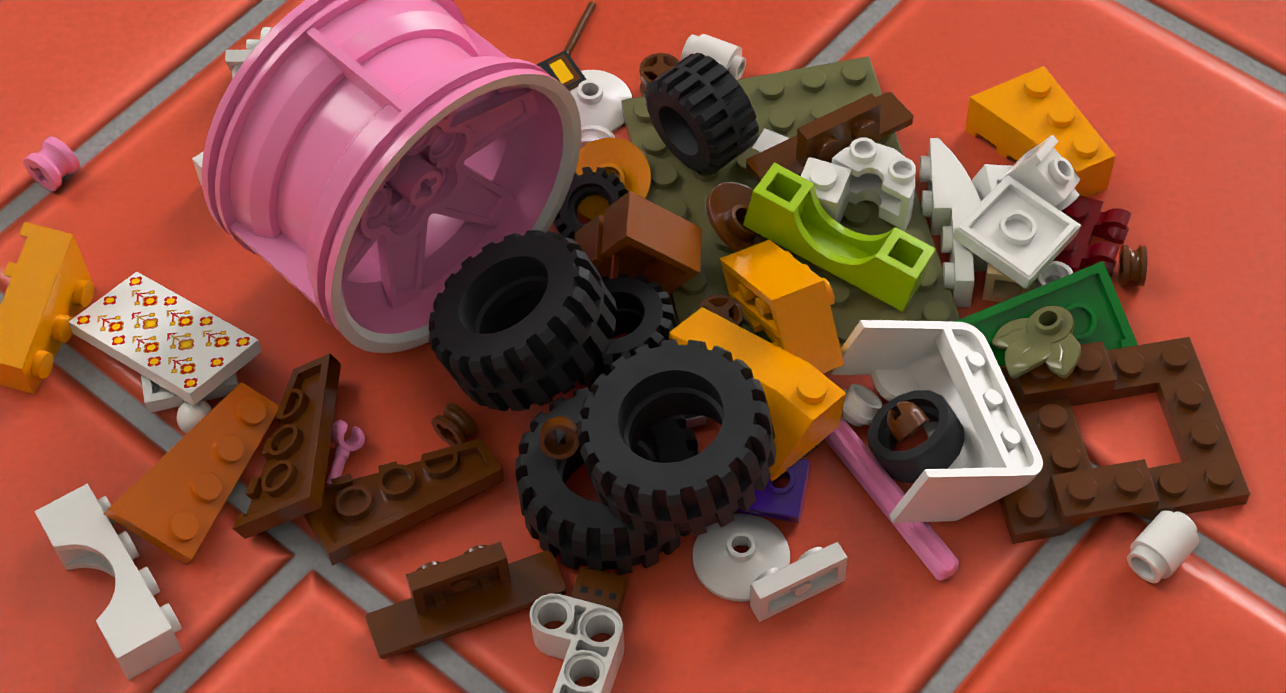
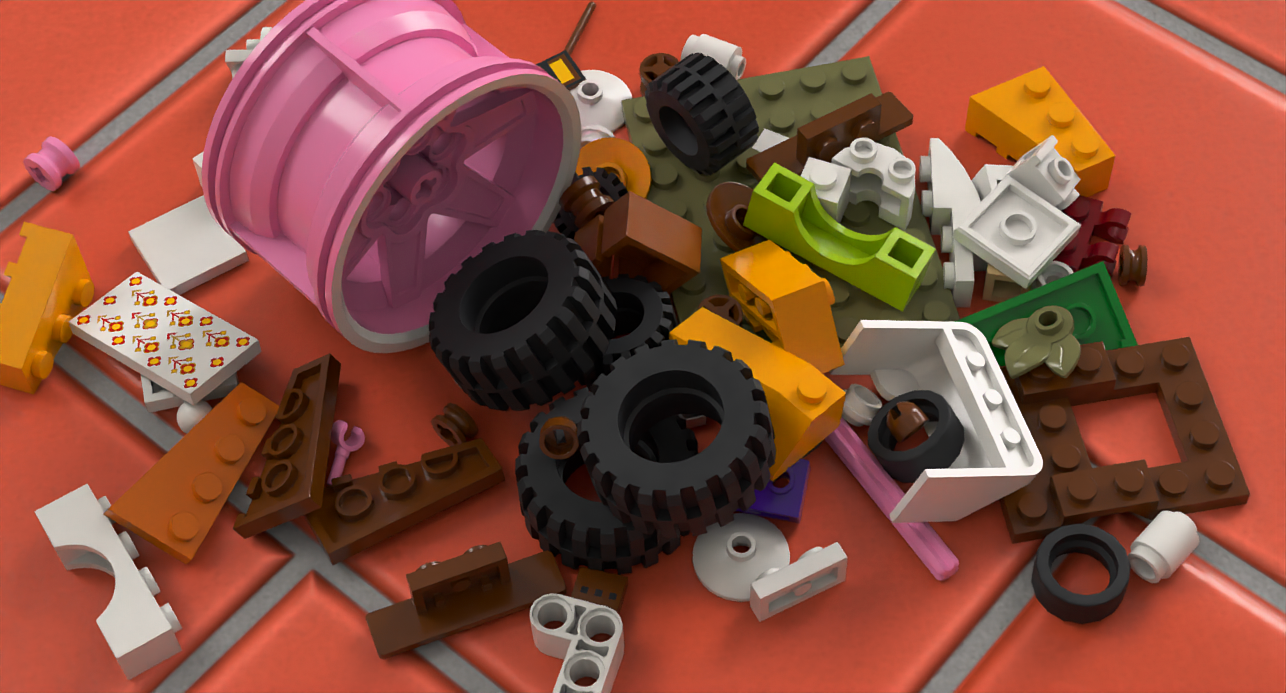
(186, 247): none -> white tile
(585, 200): none -> reddish brown wheel
(1088, 541): none -> black tyre

